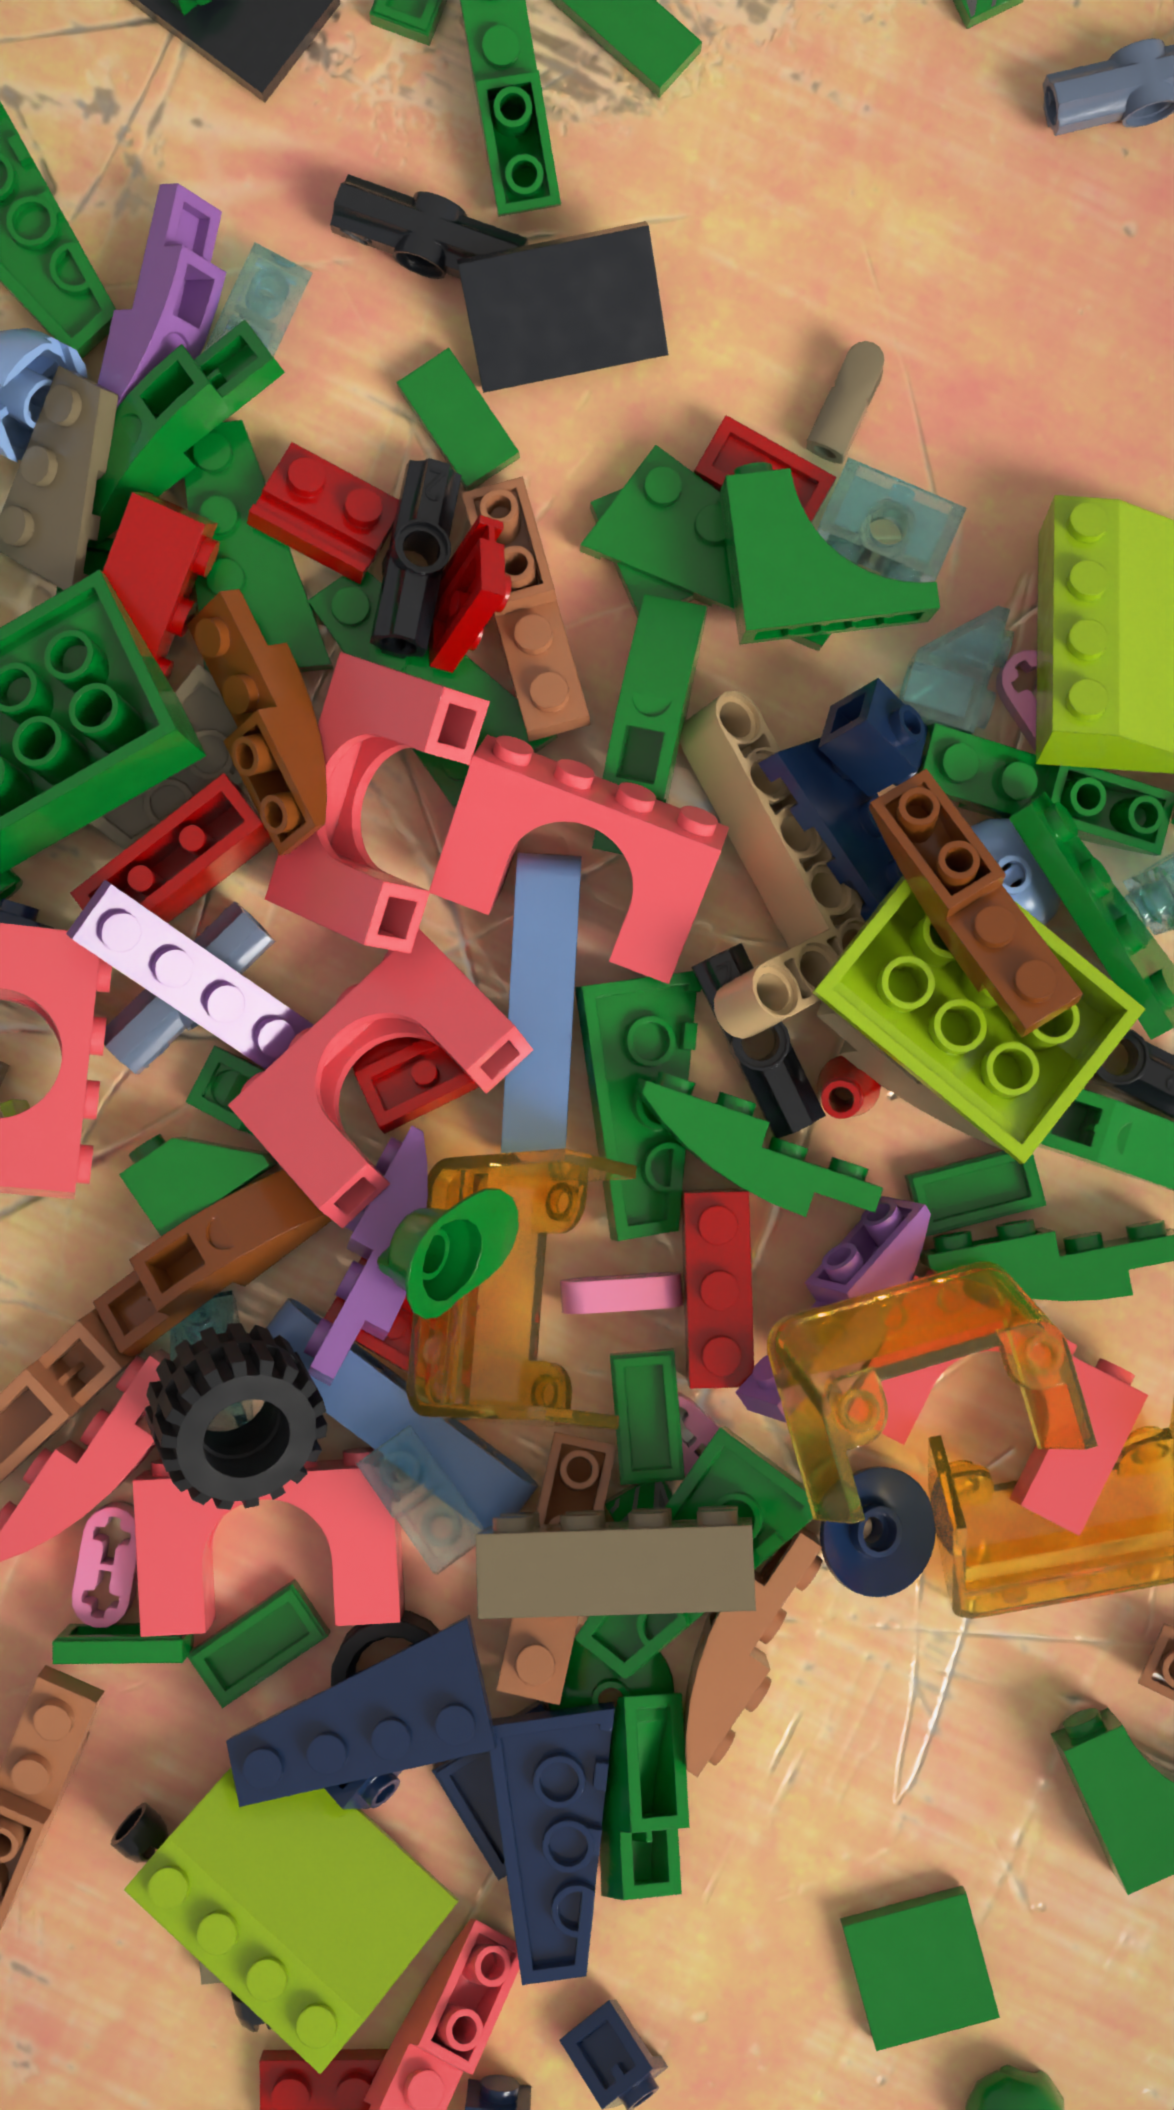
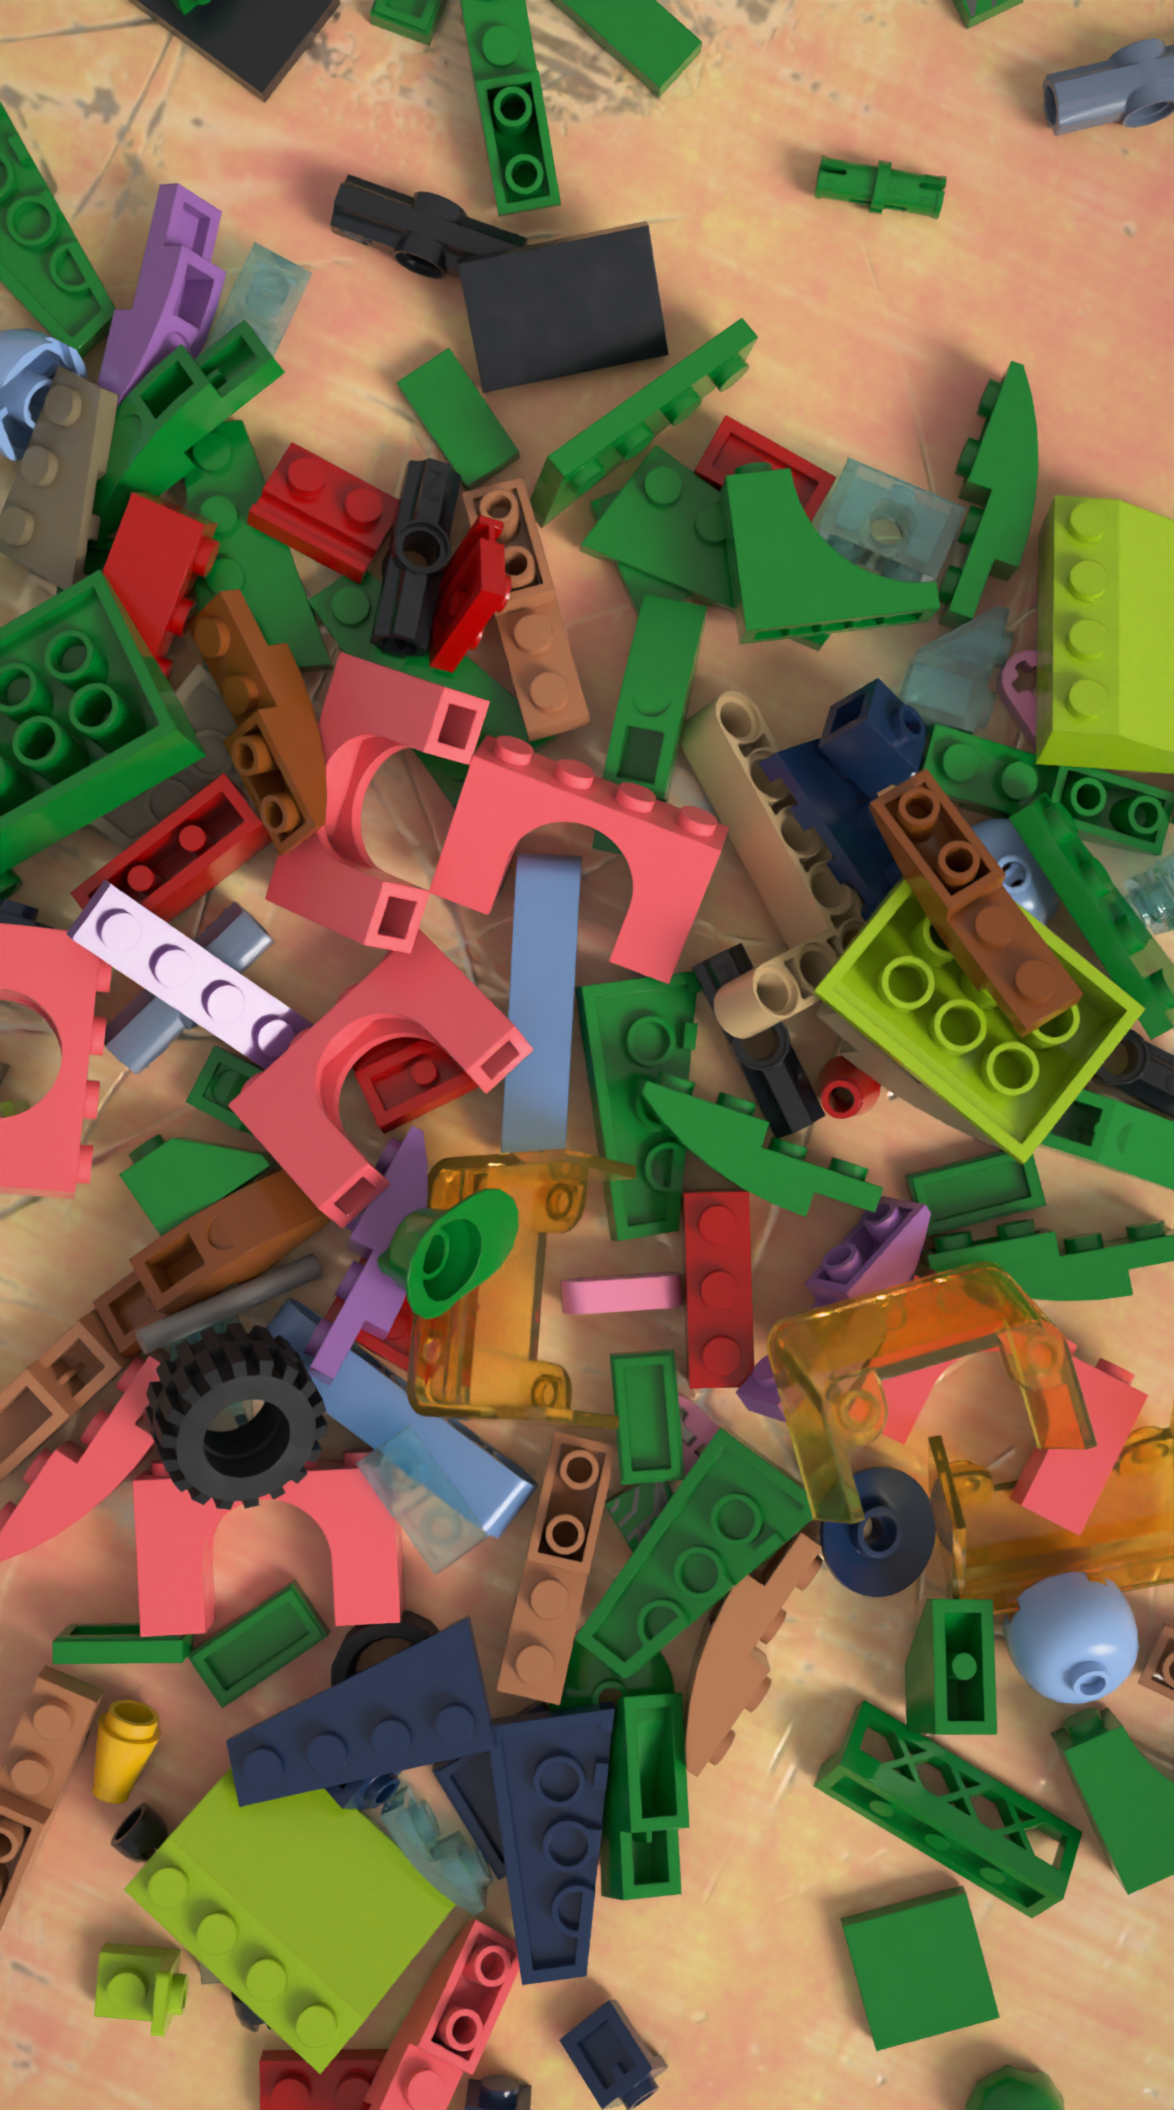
(94, 1561): bright pink beam -> none
(123, 1748): none -> yellow cone
(140, 1985): none -> lime bracket
(228, 1303): none -> light grey bar
(447, 1863): none -> clear light blue slope
(615, 1566): dark tan brick -> none
(636, 421): none -> green wing
(847, 402): dark tan bar -> none
(880, 187): none -> green pin
(945, 1831): none -> green fence
(952, 1670): none -> green slope
(1002, 479): none -> green slope
(1072, 1638): none -> light blue cylinder

